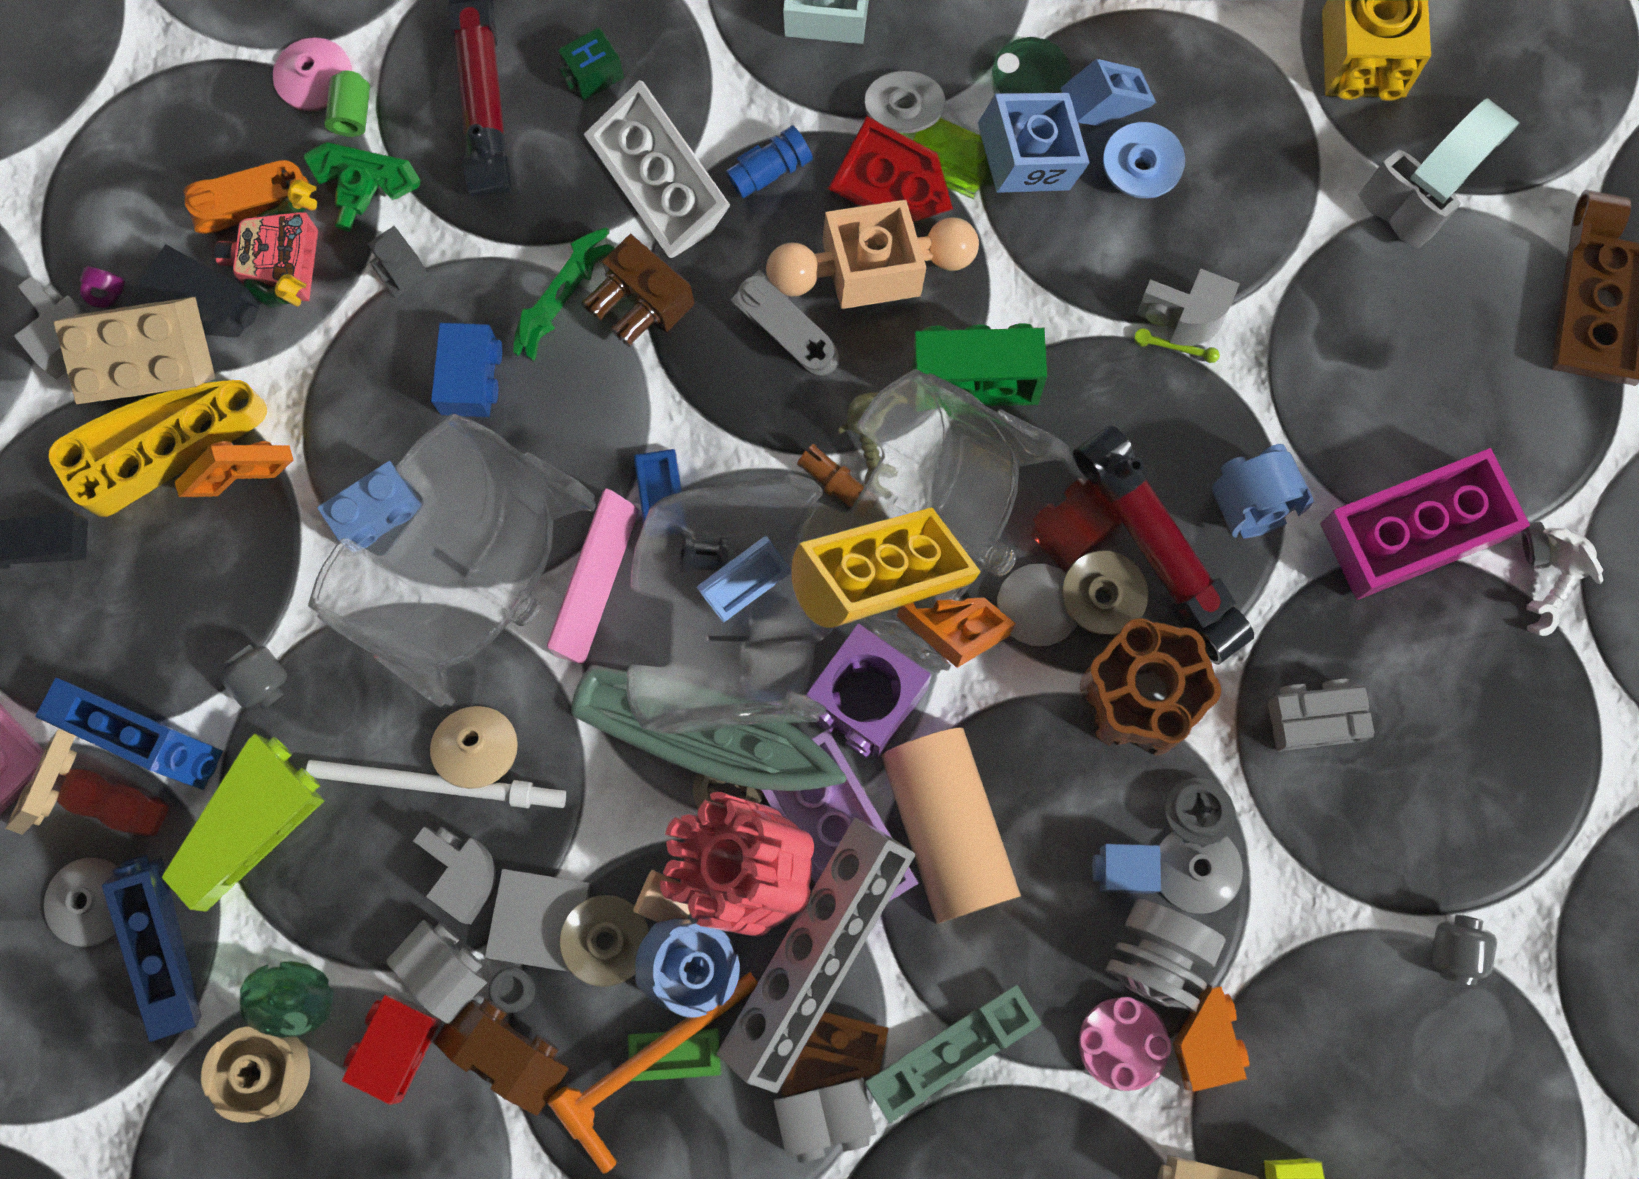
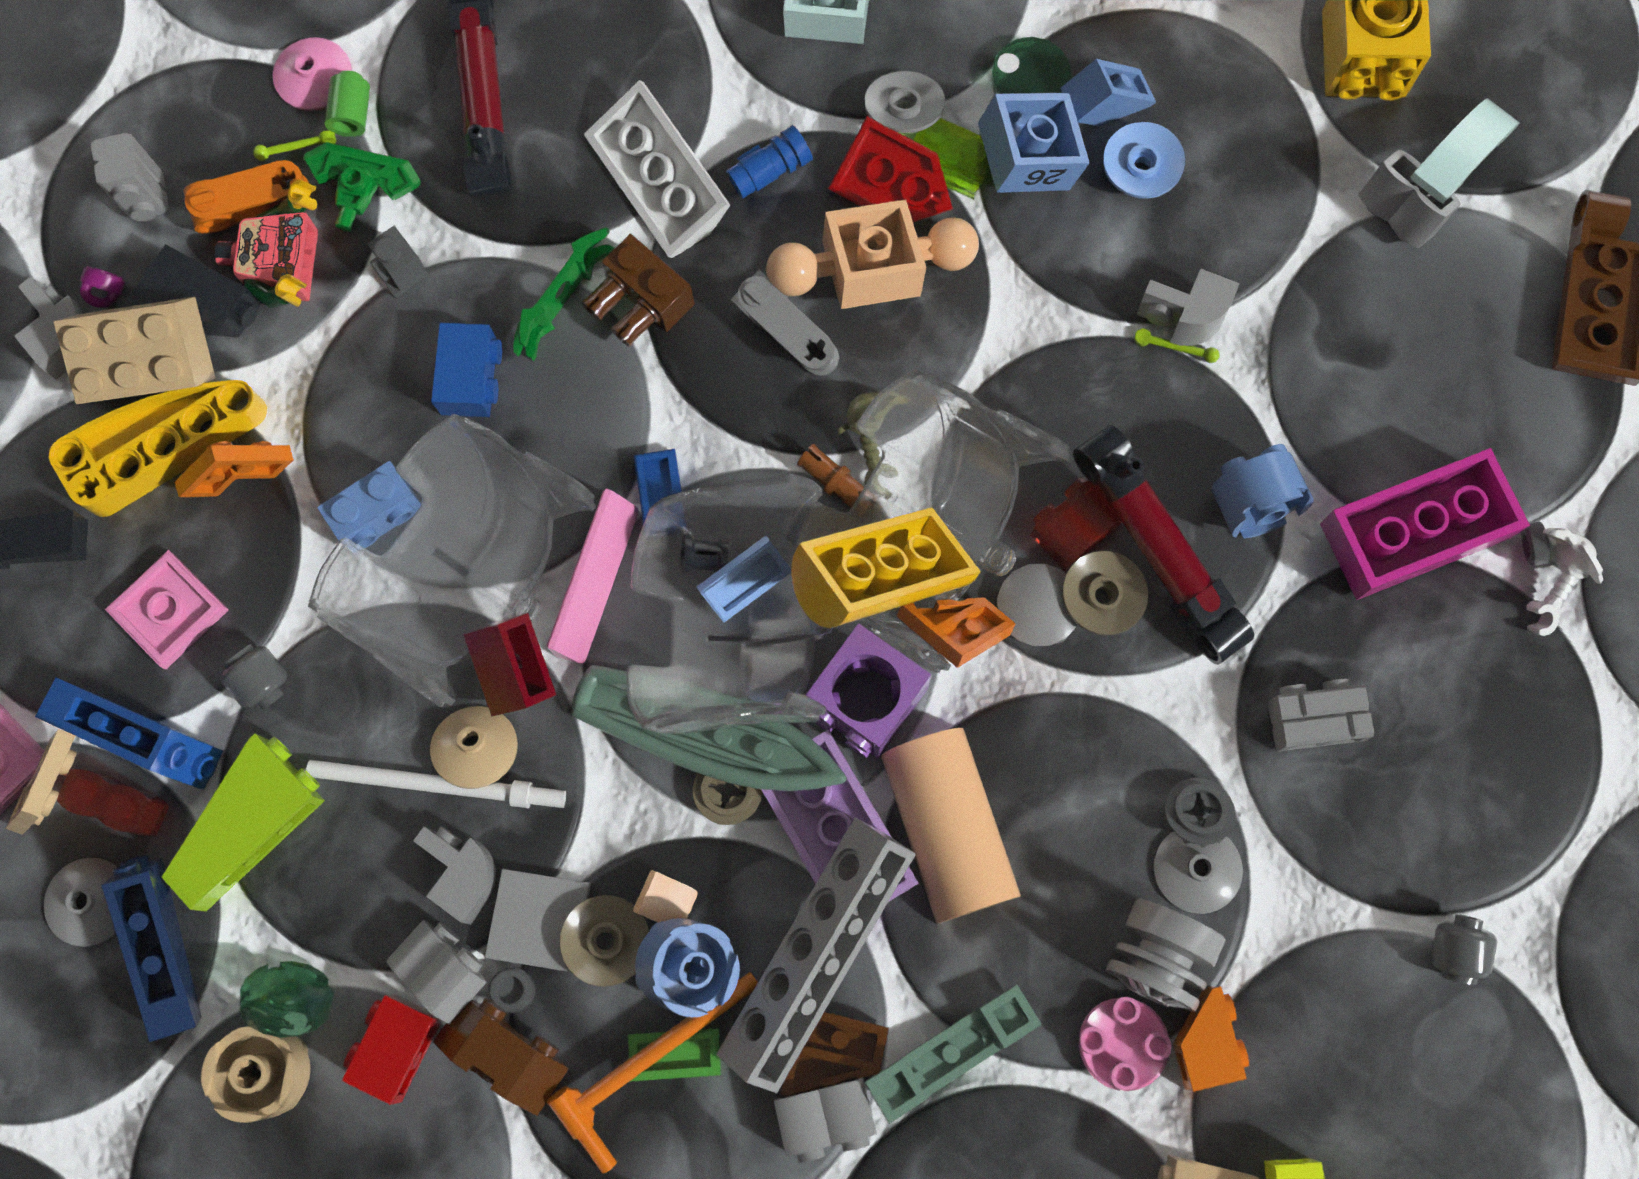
(130, 176): none -> light grey brick
(166, 609): none -> bright pink tile
(262, 152): none -> lime hinge
(509, 665): none -> dark red brick
(590, 64): dark green brick -> none
(740, 867): coral piece -> none
(989, 363): green brick -> none
(1128, 869): medium blue brick -> none
(1173, 655): dark orange piece -> none

